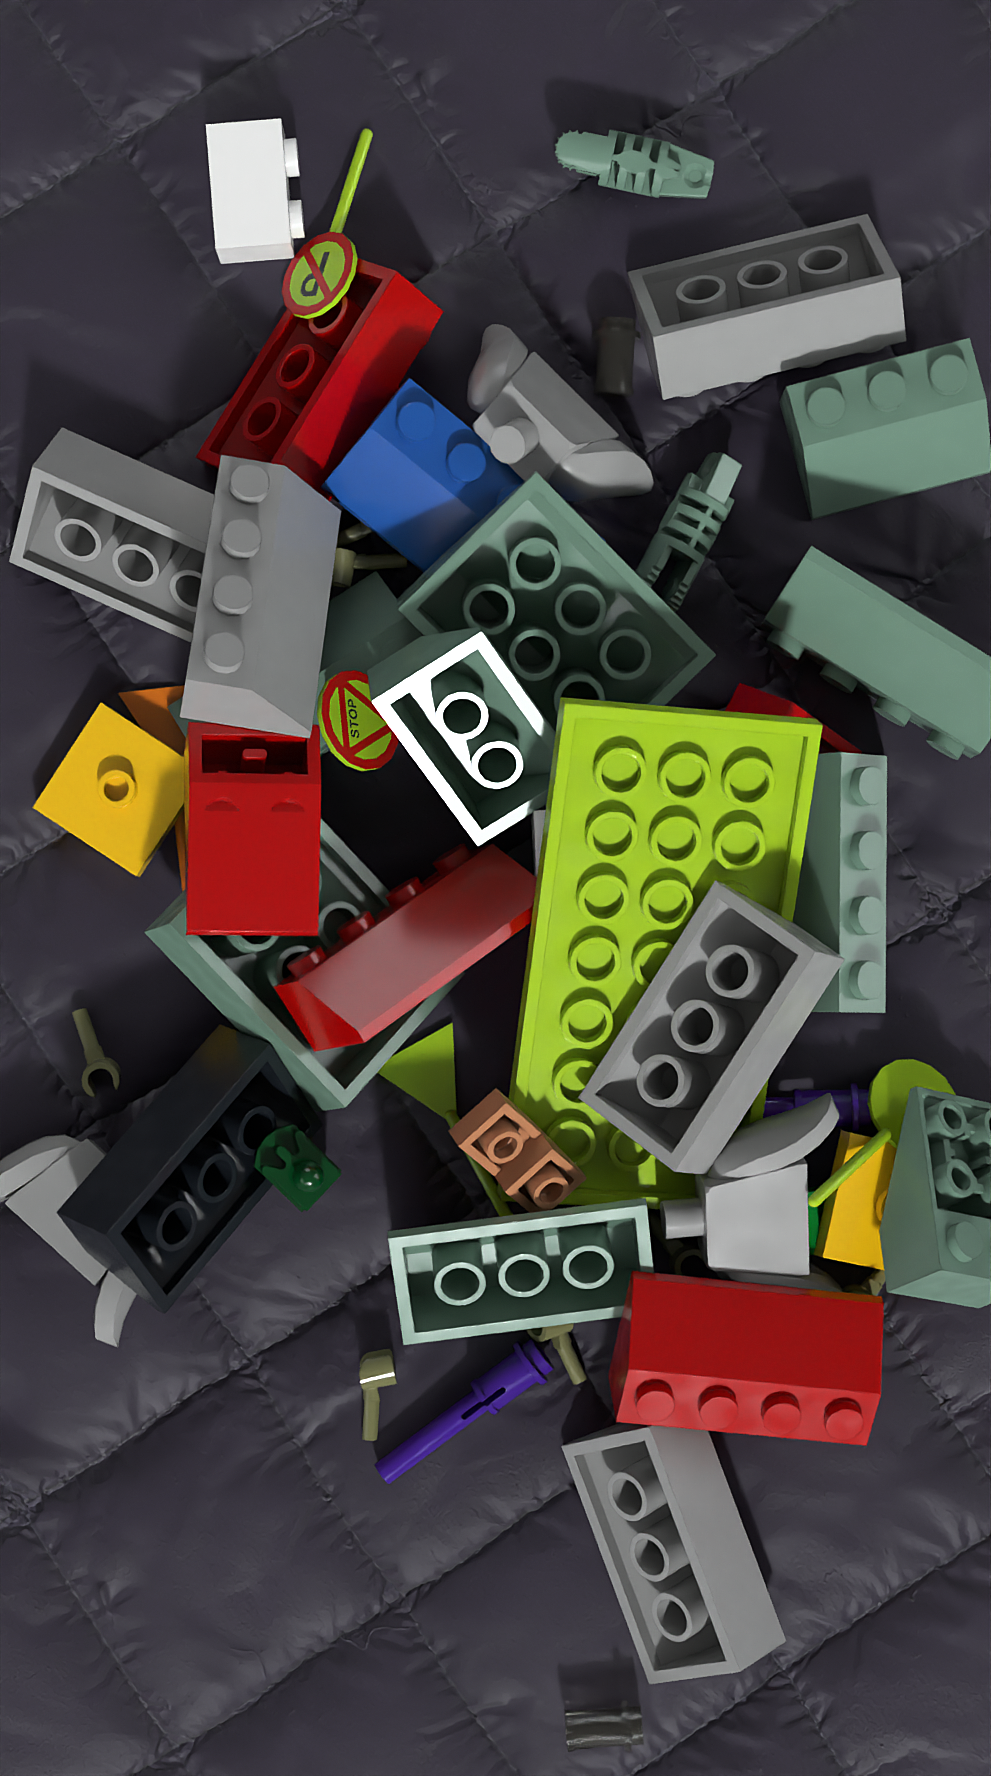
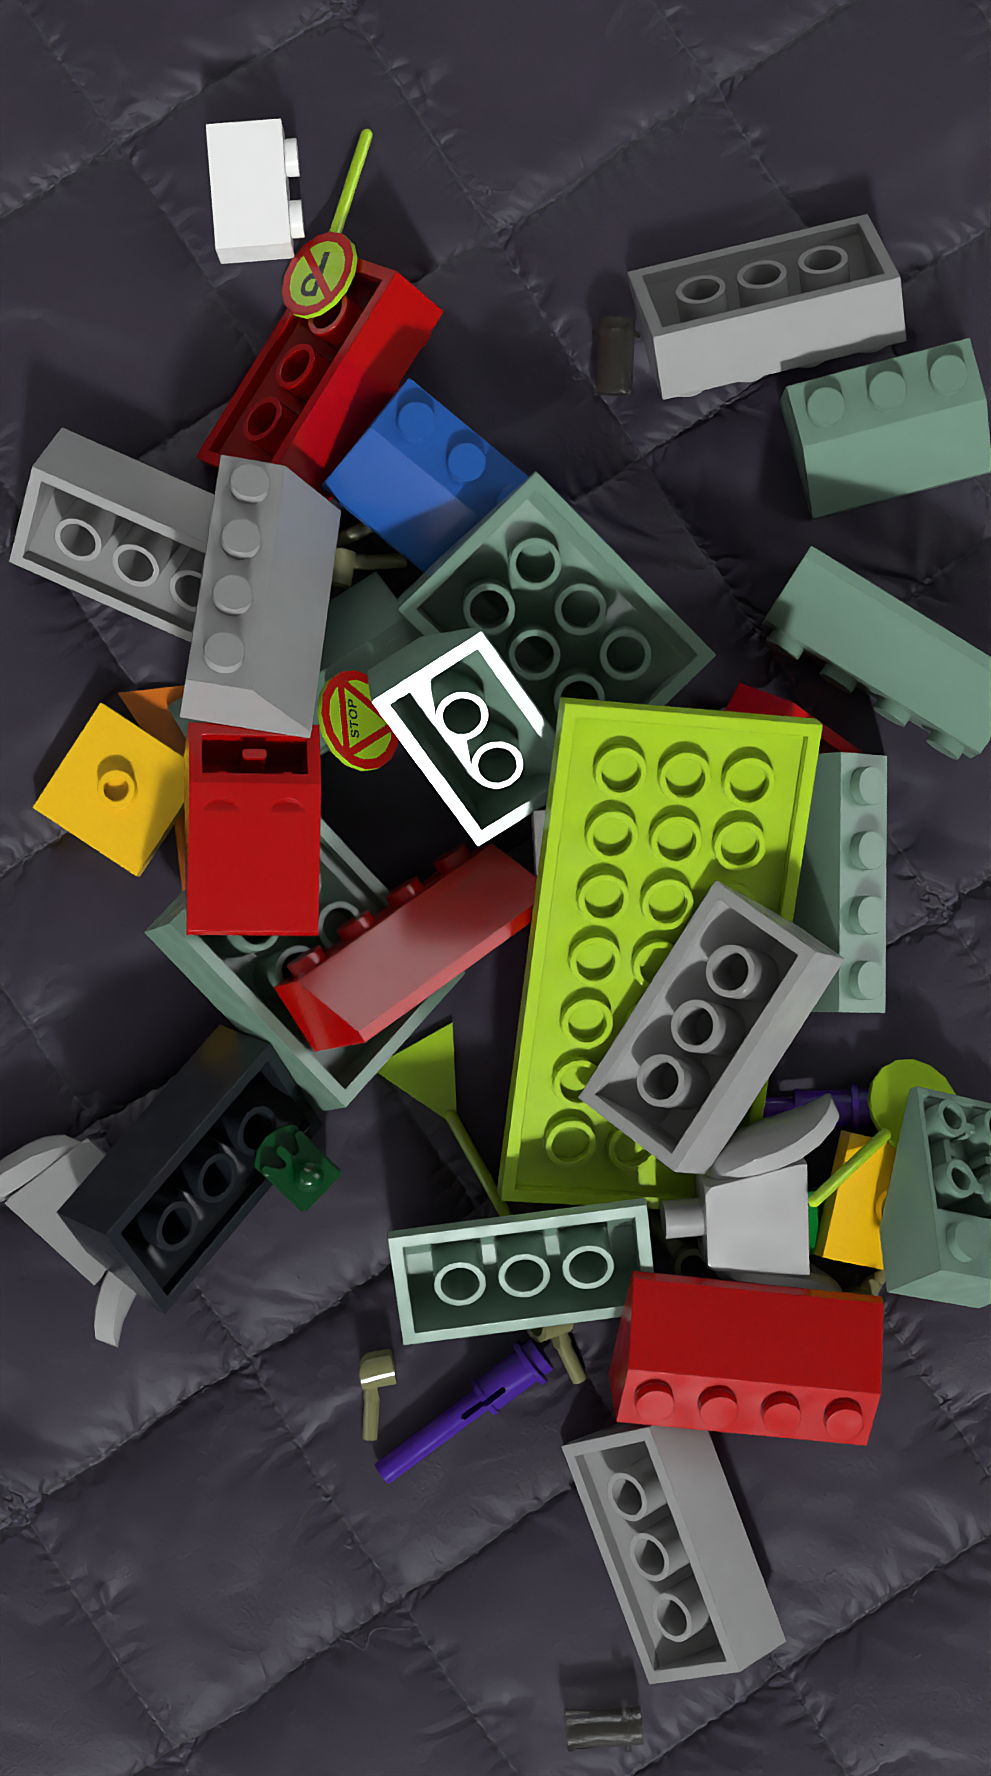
(93, 1053): olive hand -> none
(517, 1153): nougat slope -> none
(546, 427): light grey torso -> none
(637, 164): sand green hinge -> none
(690, 526): sand green hinge -> none

